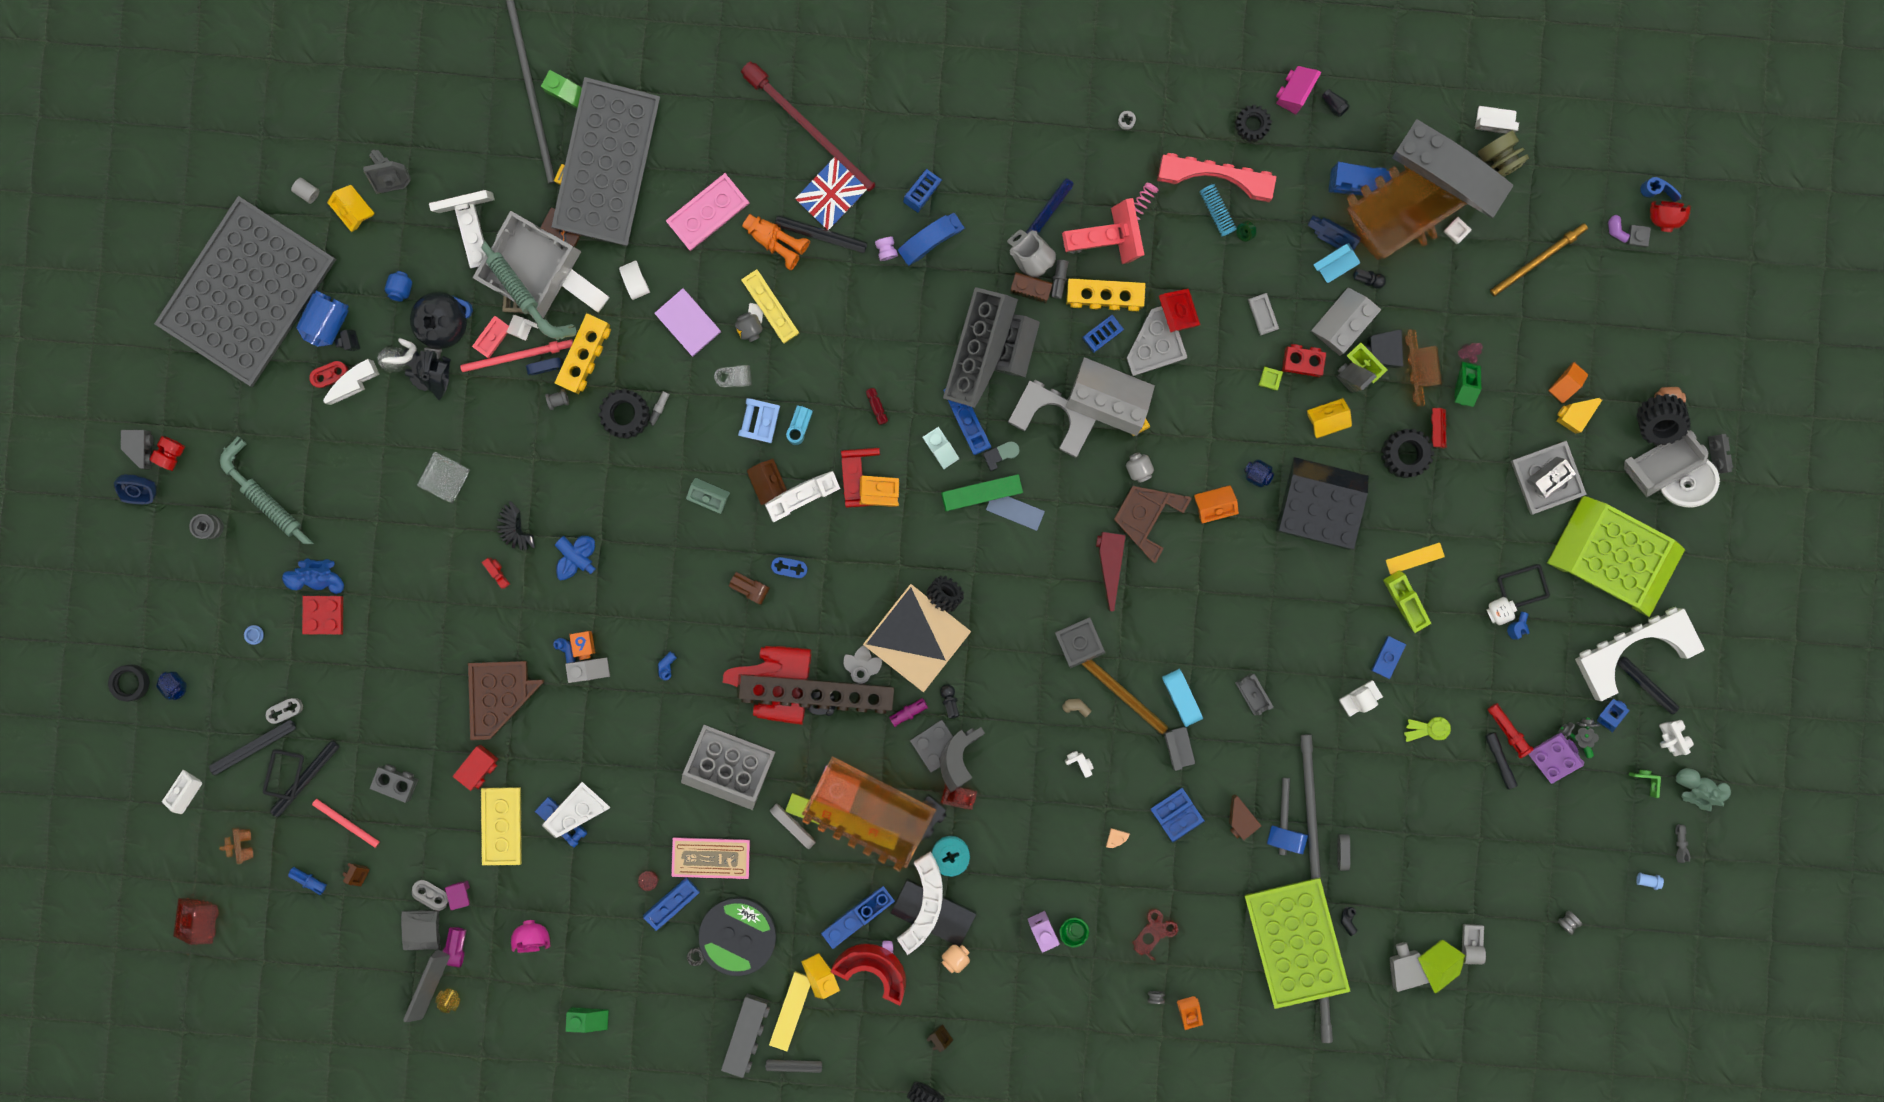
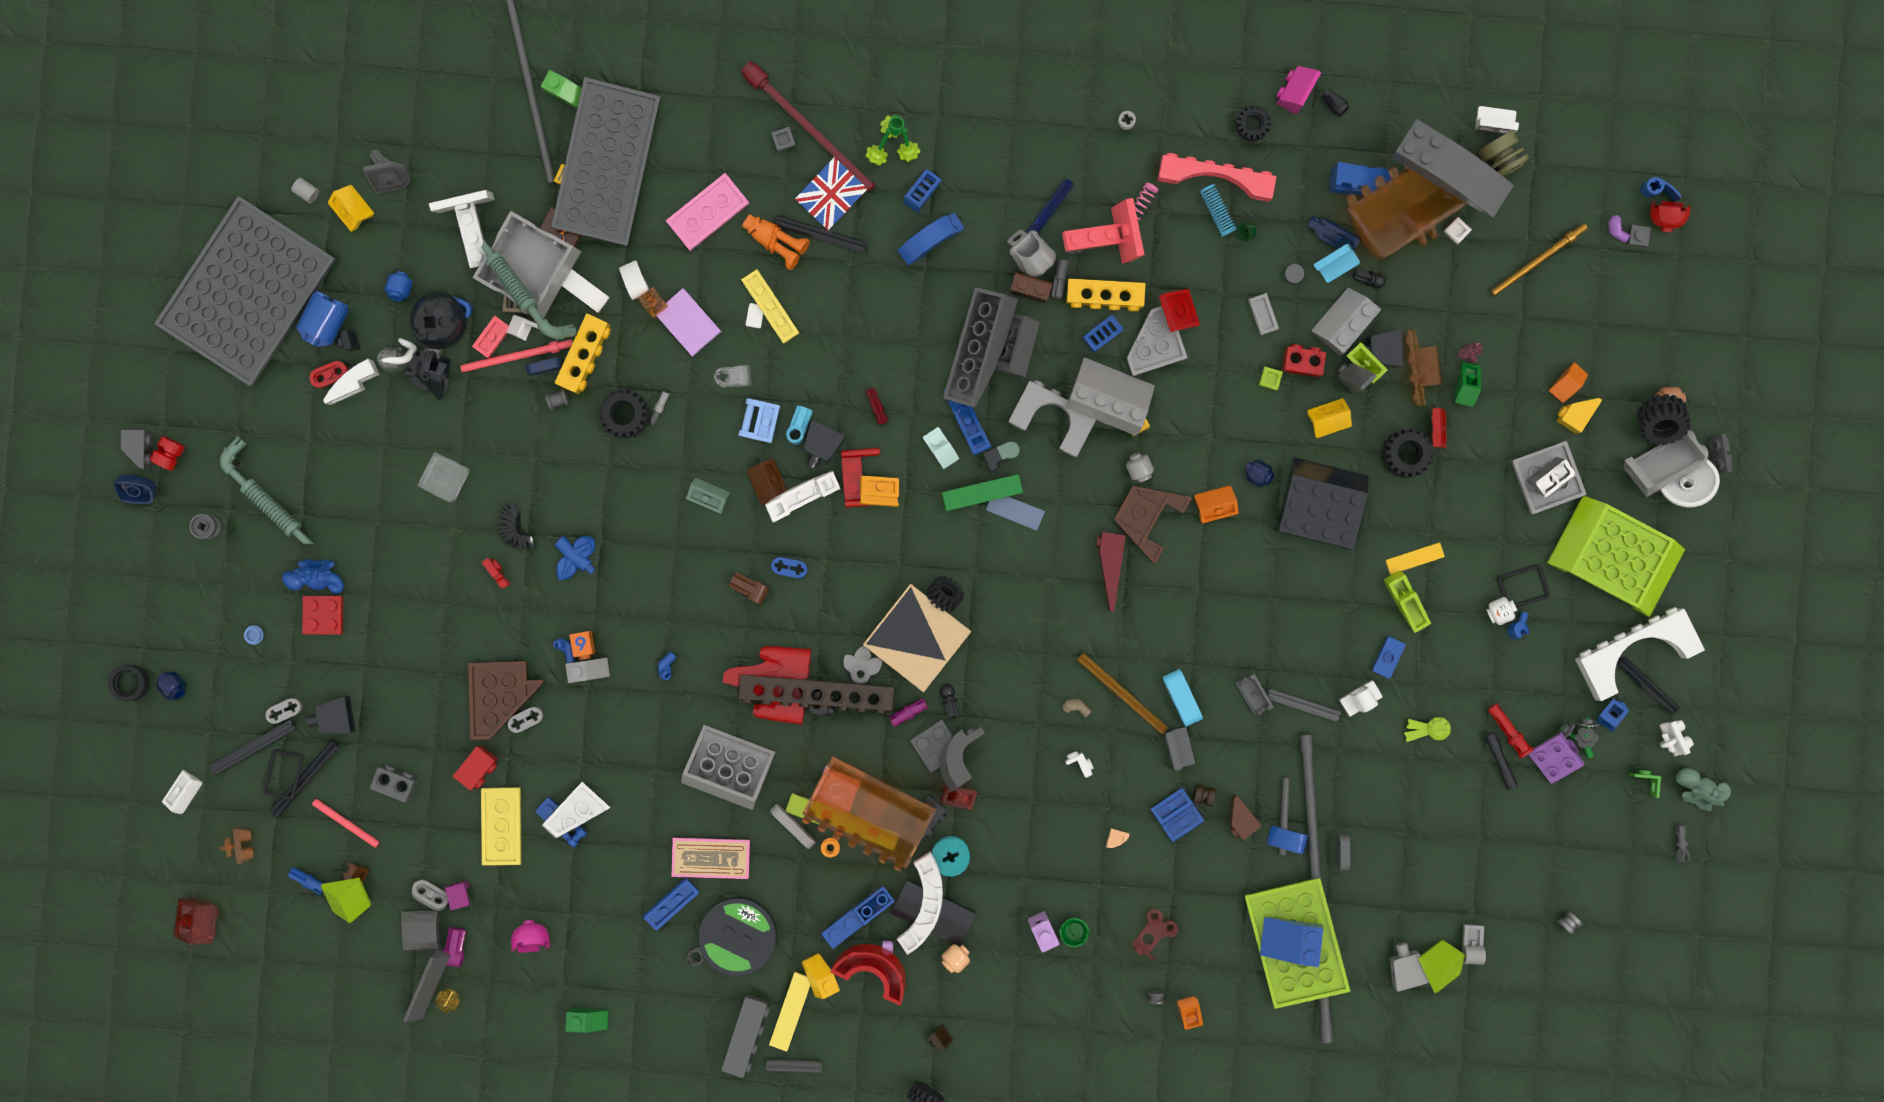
(333, 717): none -> black torso
(347, 898): none -> lime slope
(528, 723): none -> light grey beam
(648, 880): clear red tile -> none
(653, 302): none -> clear orange plate
(748, 326): dark grey head -> none
(783, 139): none -> dark grey plate
(822, 443): none -> black torso
(825, 851): none -> light orange plate
(886, 248): lavender wheel -> none
(893, 127): none -> lime plant
(1080, 642): dark grey plate -> none
(1204, 795): none -> dark brown wheel
(1292, 941): none -> blue slope
(1294, 273): none -> dark grey tile
(1304, 705): none -> dark grey axle
(1346, 920): black arm -> none
(1650, 881): light blue pin -> none

